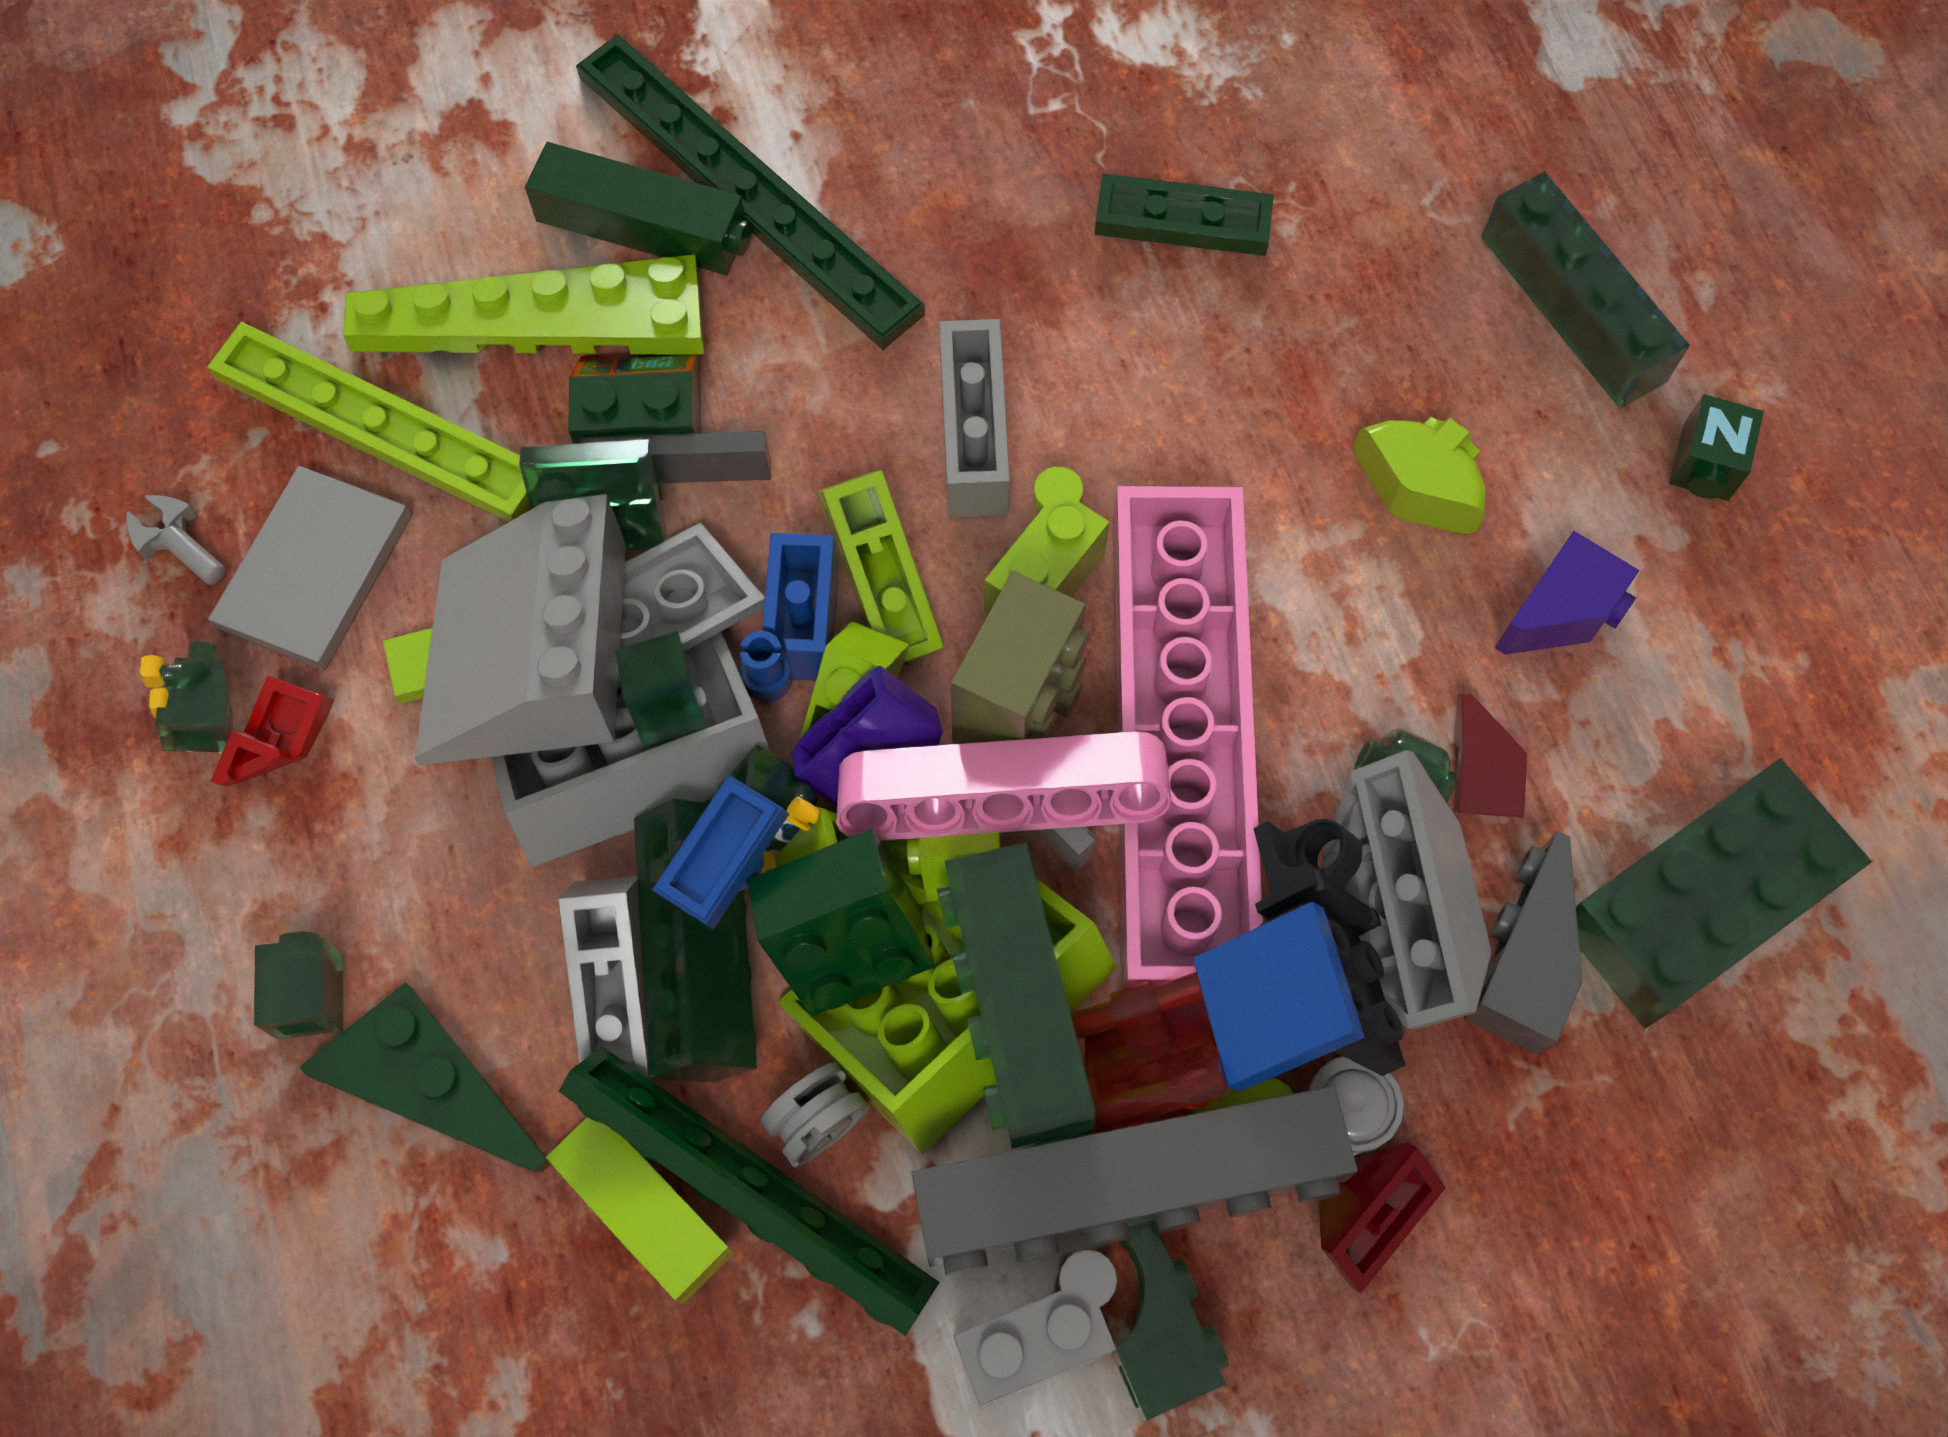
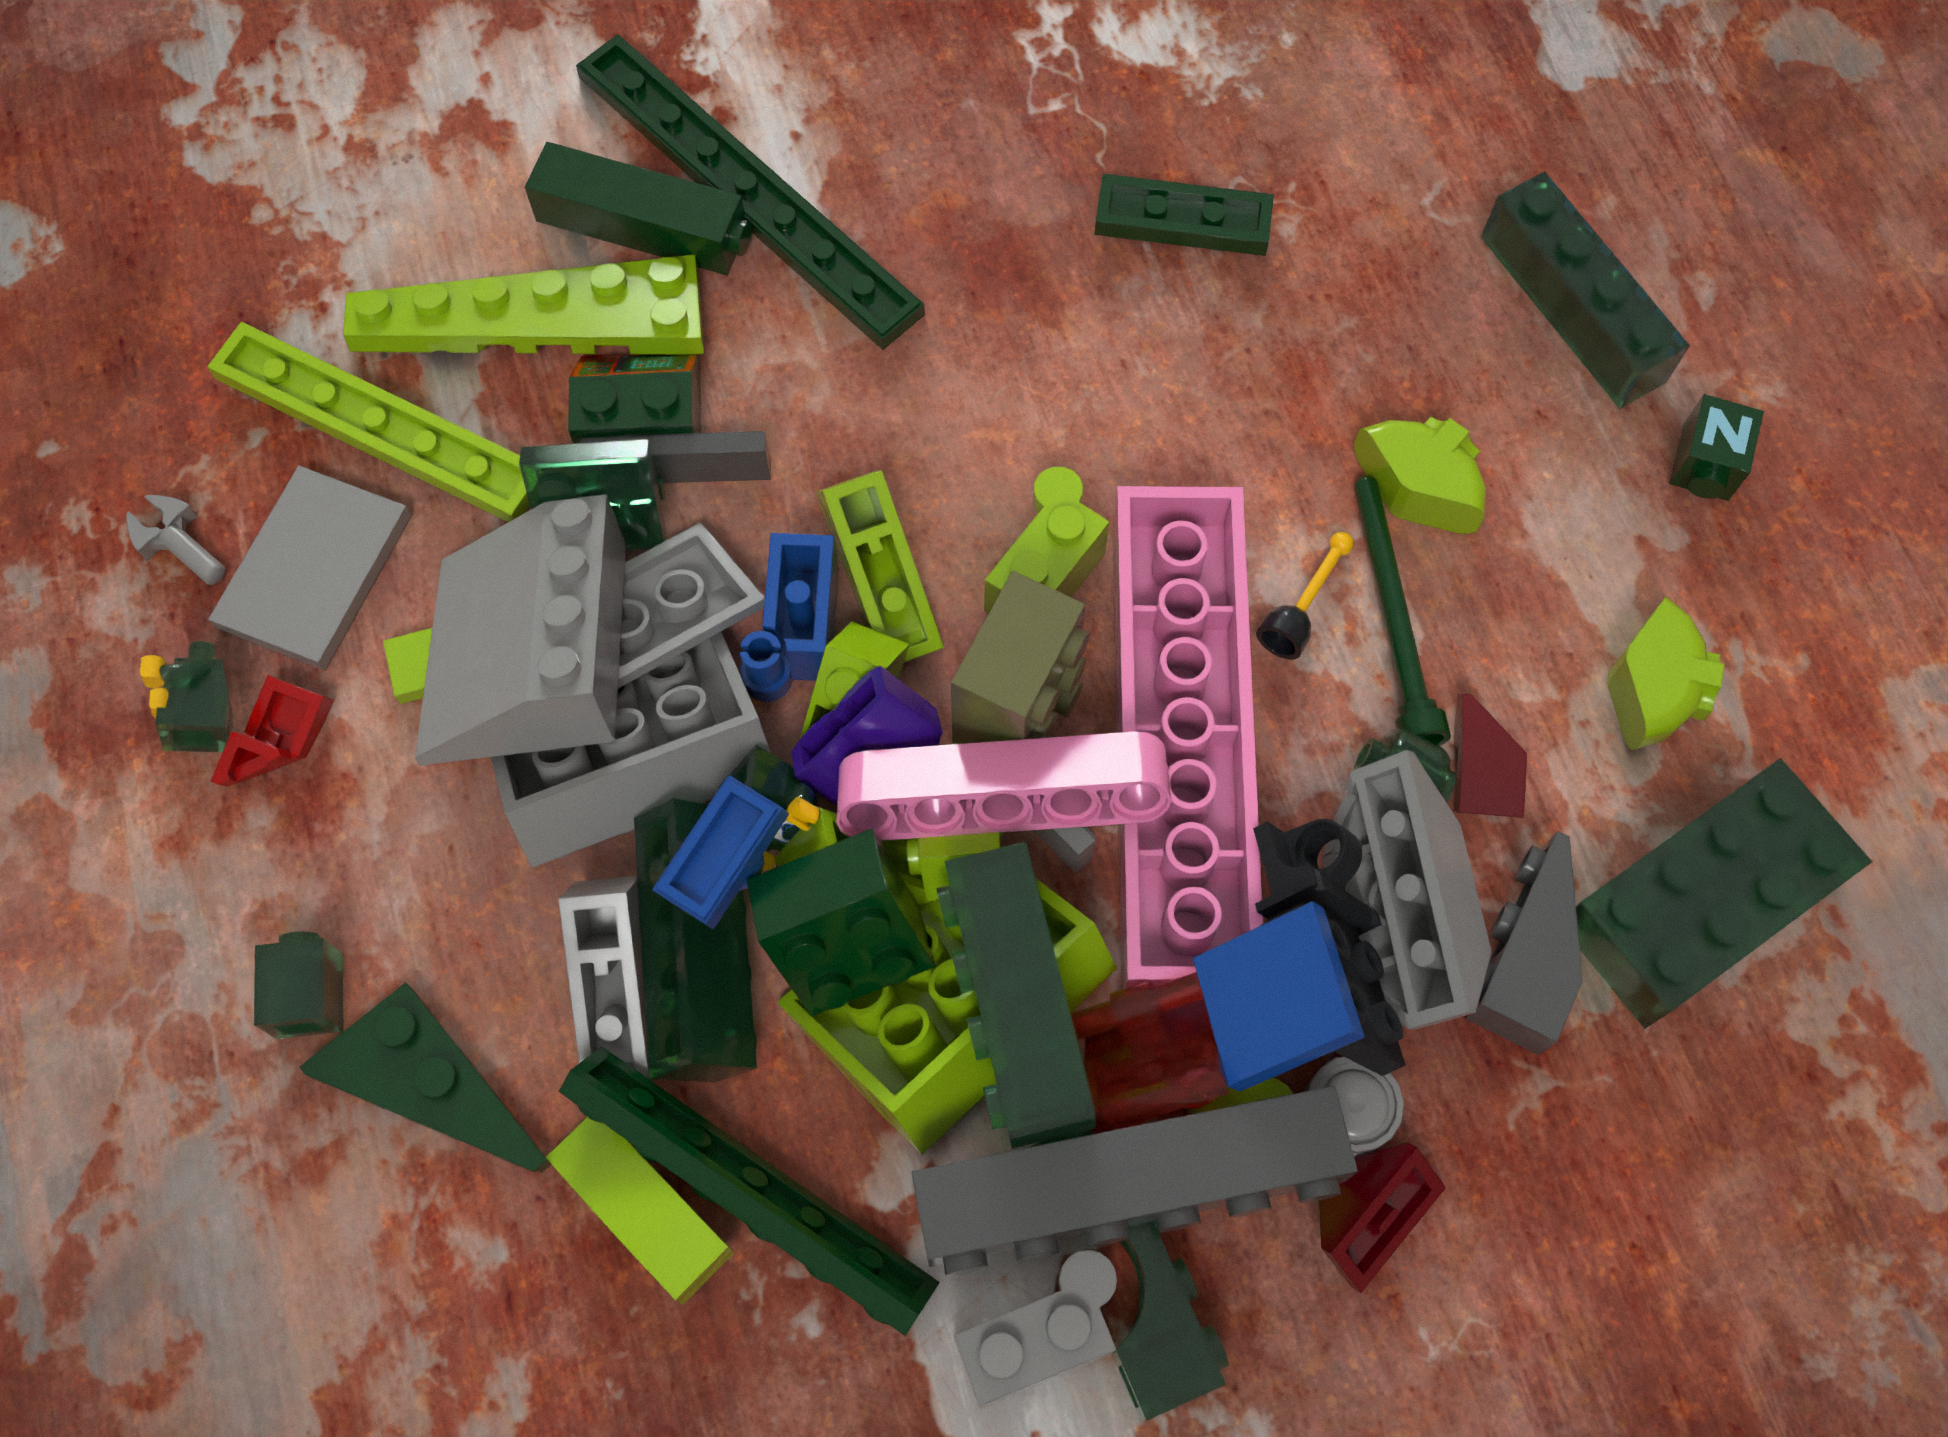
(660, 688): clear green brick -> none
(814, 1114): light grey wheel -> none
(974, 418): light grey brick -> none
(1288, 627): none -> black hinge
(1418, 712): none -> dark green piece
(1572, 599): dark purple slope -> none
(1663, 678): none -> lime piece

